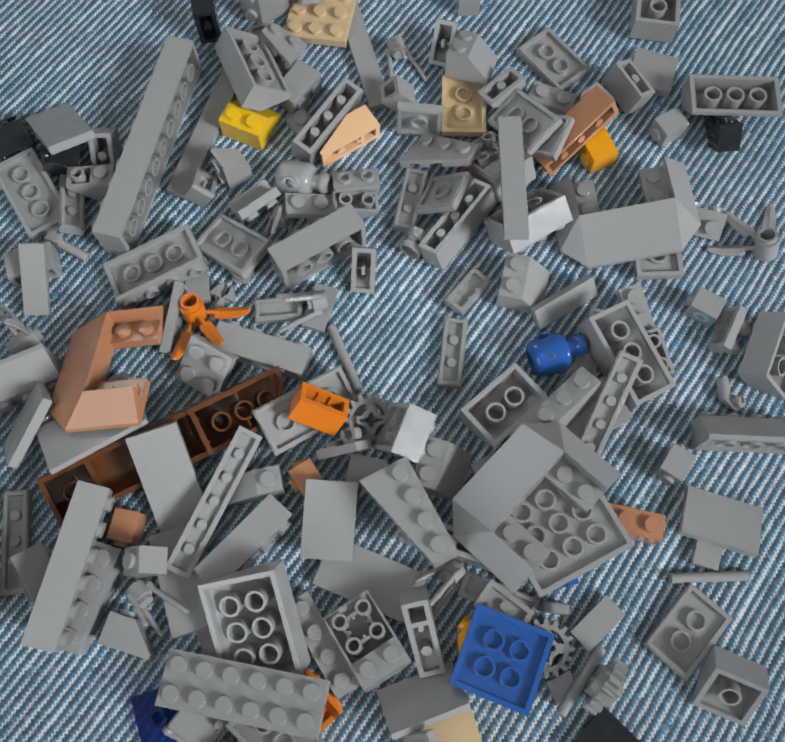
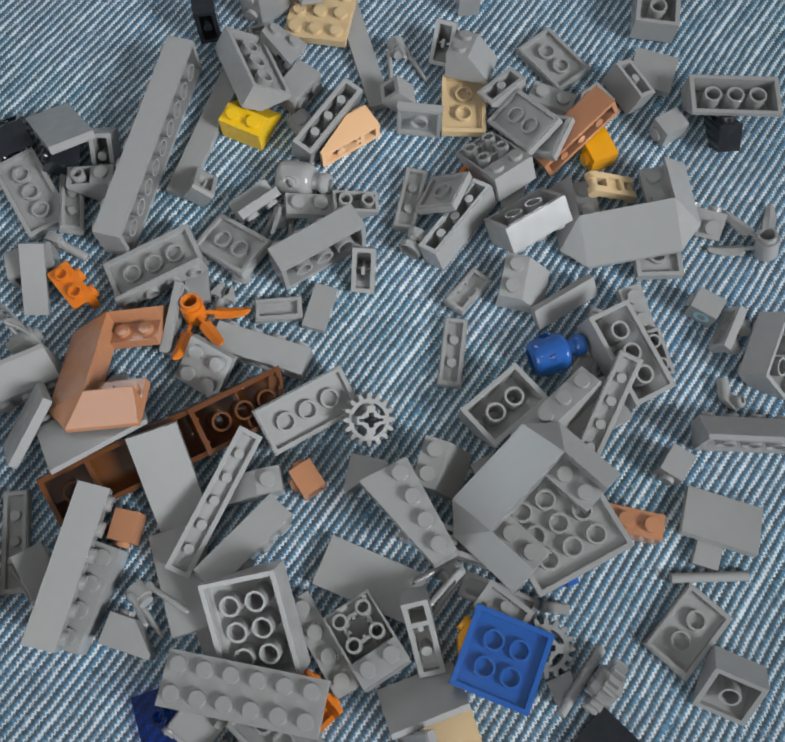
(71, 286): none -> orange bracket
(145, 561): light grey slope -> none
(230, 167): light grey slope -> none
(315, 300): light grey plant -> none
(319, 409): orange brick -> none
(329, 520): light grey tile -> none
(344, 357): light grey bar -> none
(352, 444): light grey plate -> none
(357, 180): light grey bracket -> none
(405, 431): light grey slope -> none
(442, 150): light grey wing -> none
(512, 178): light grey tile -> none
(597, 623): light grey tile -> none
(610, 186): none -> tan plate

